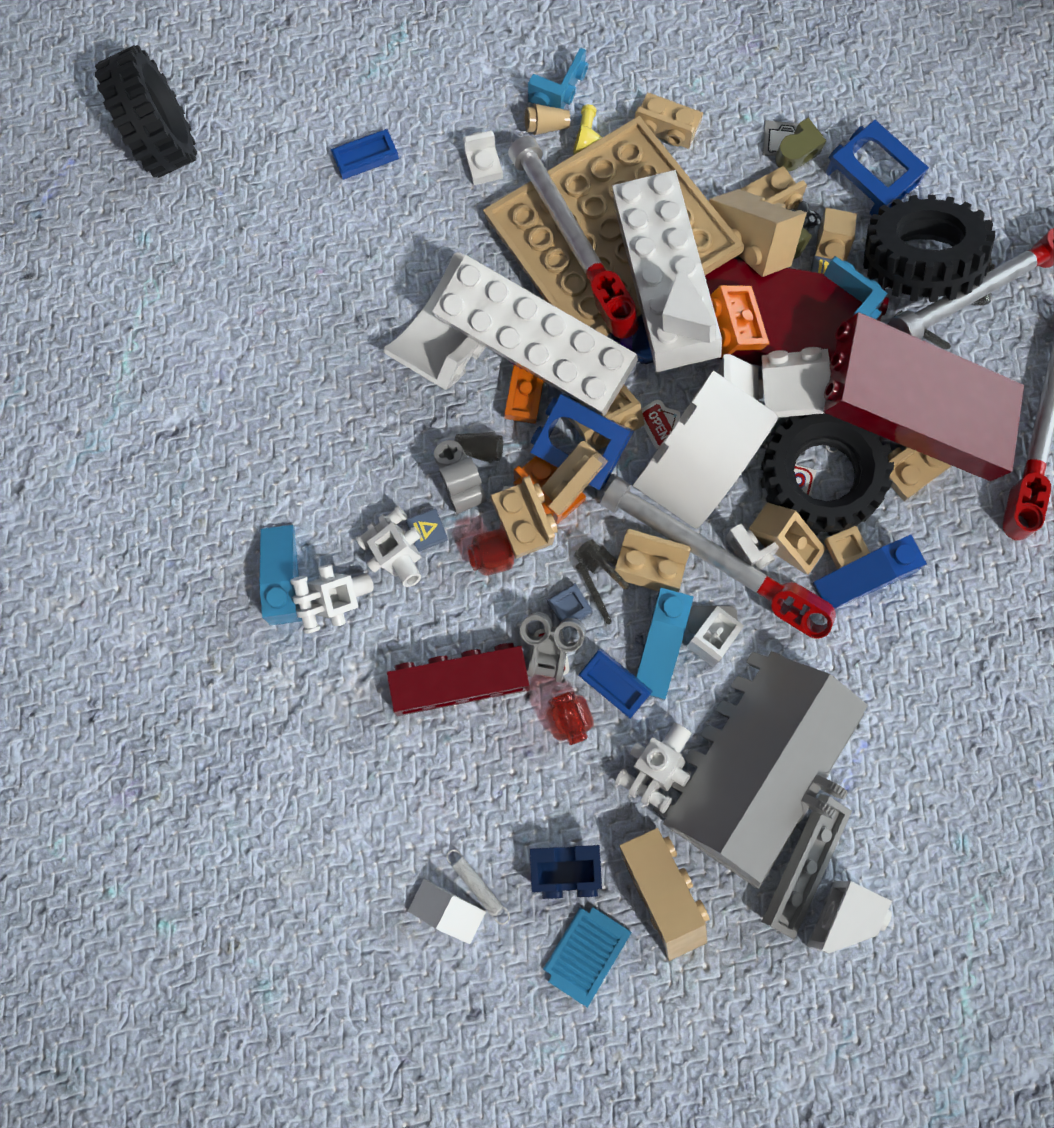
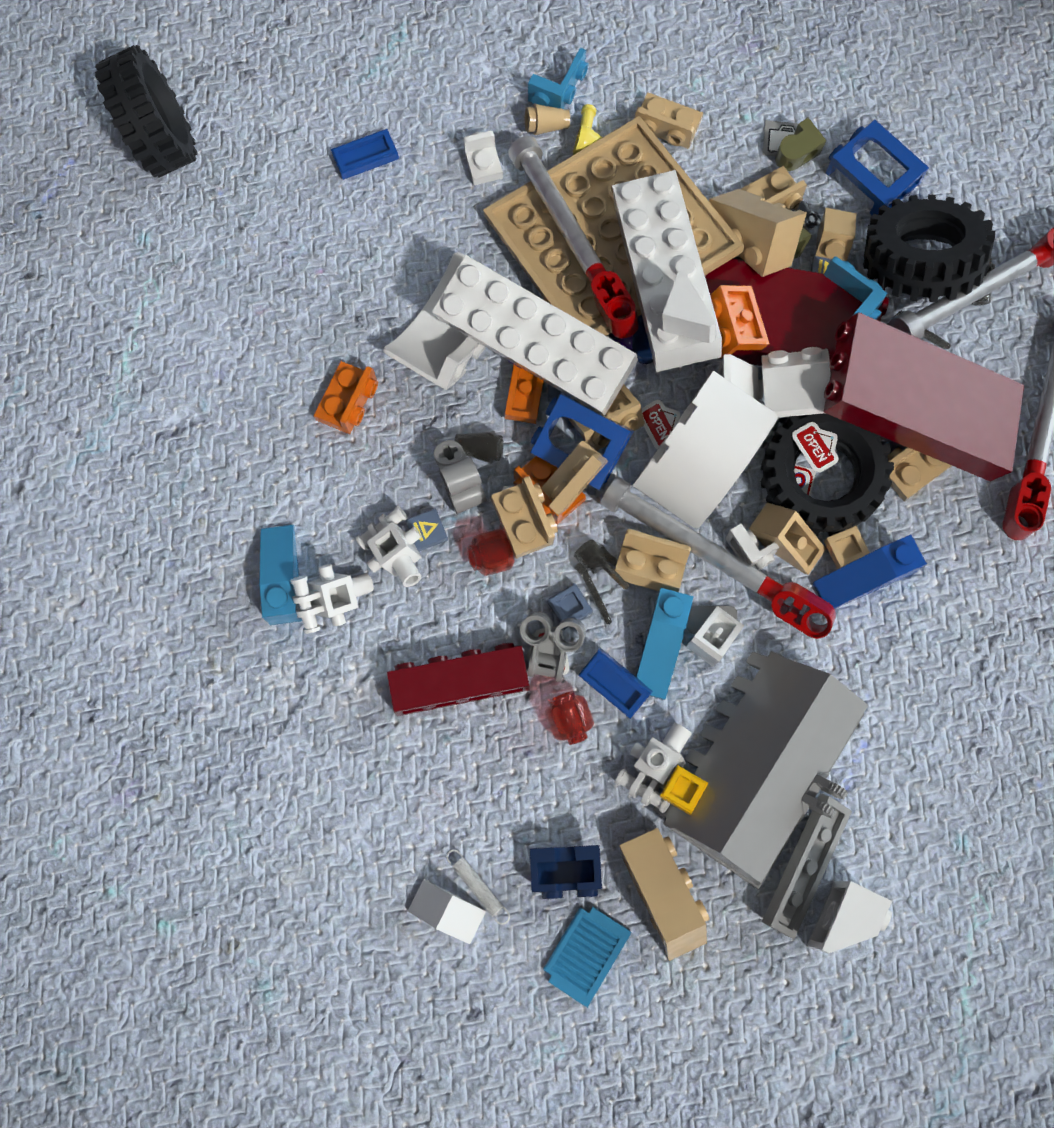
(346, 397): none -> orange bracket
(683, 790): none -> yellow tile
(816, 446): none -> sticker

